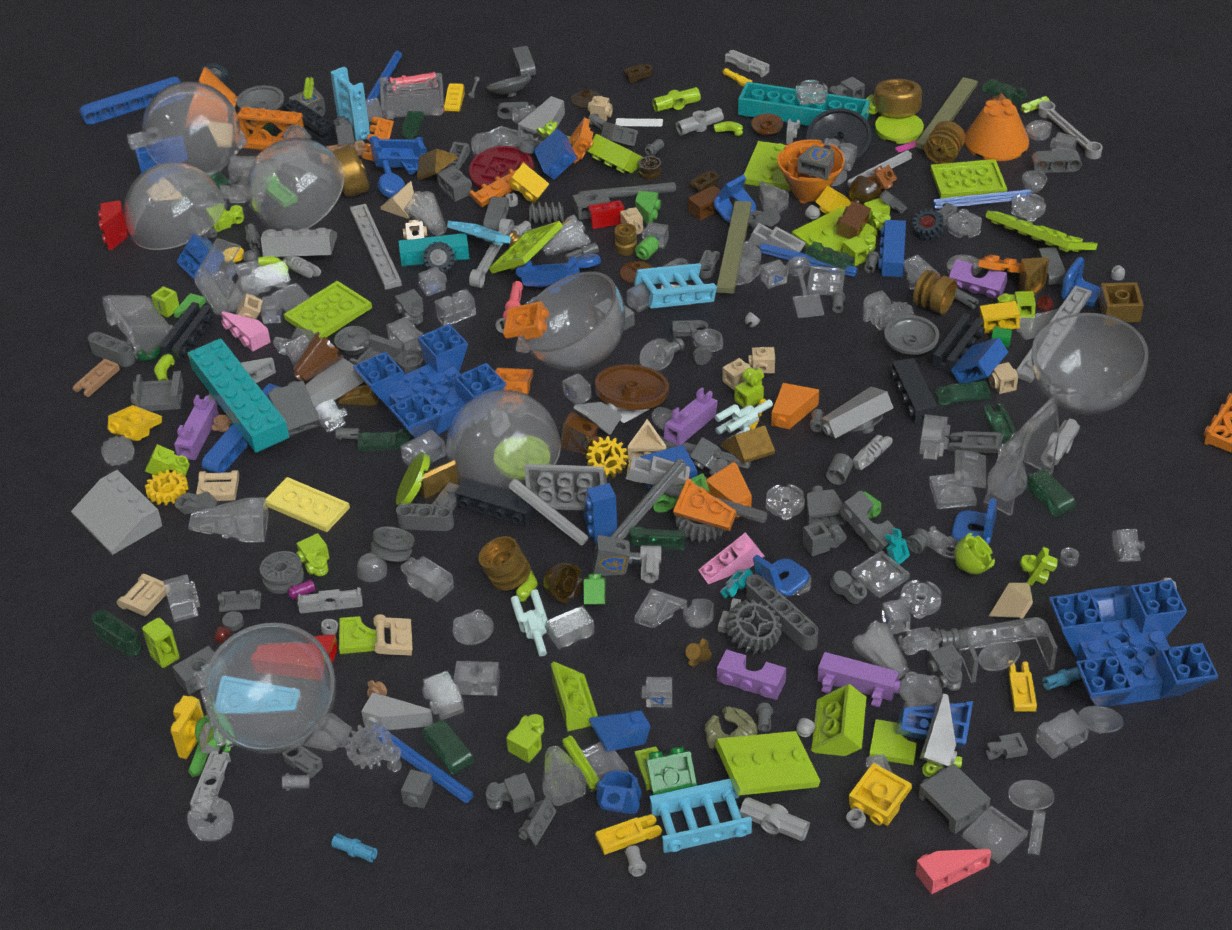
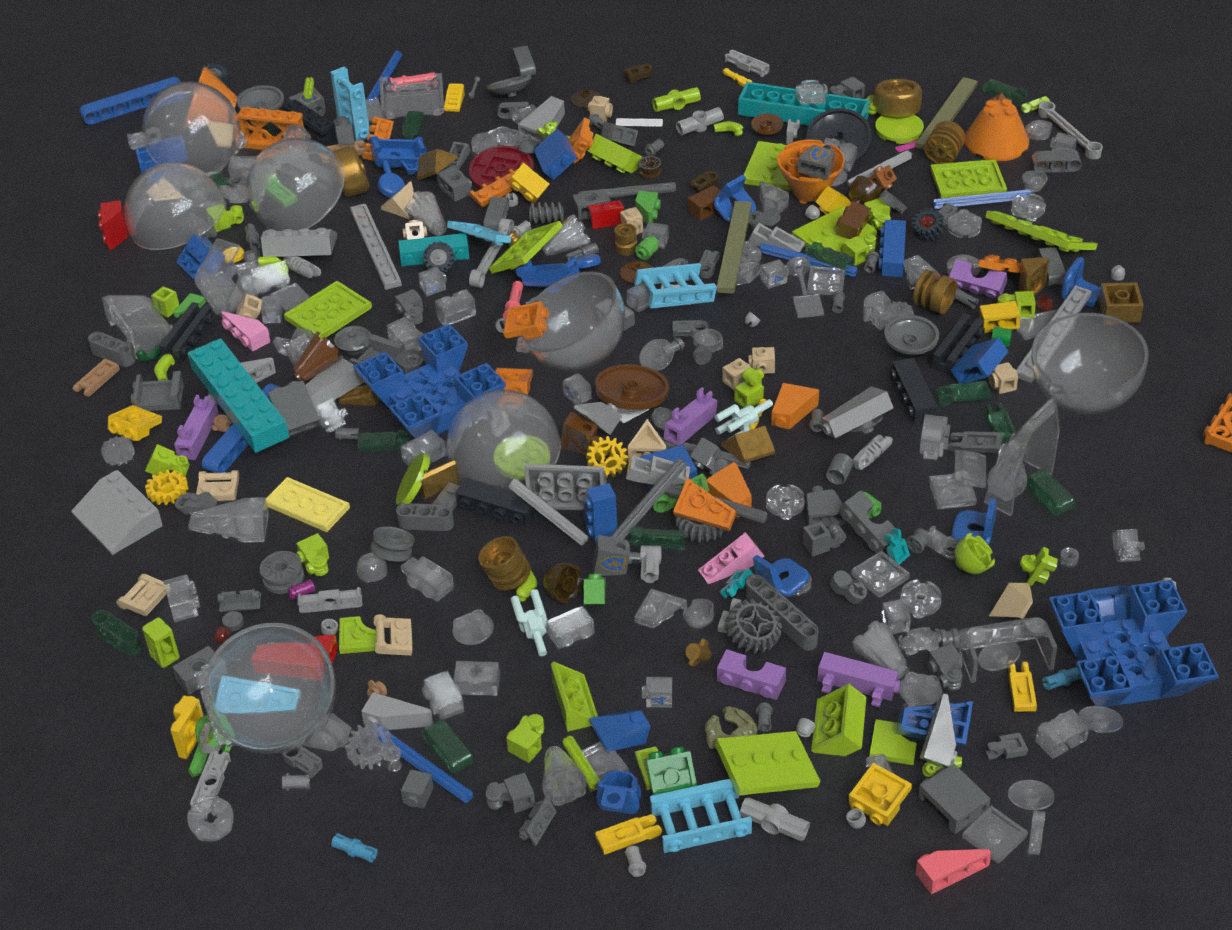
(1067, 433): light grey piece -> none

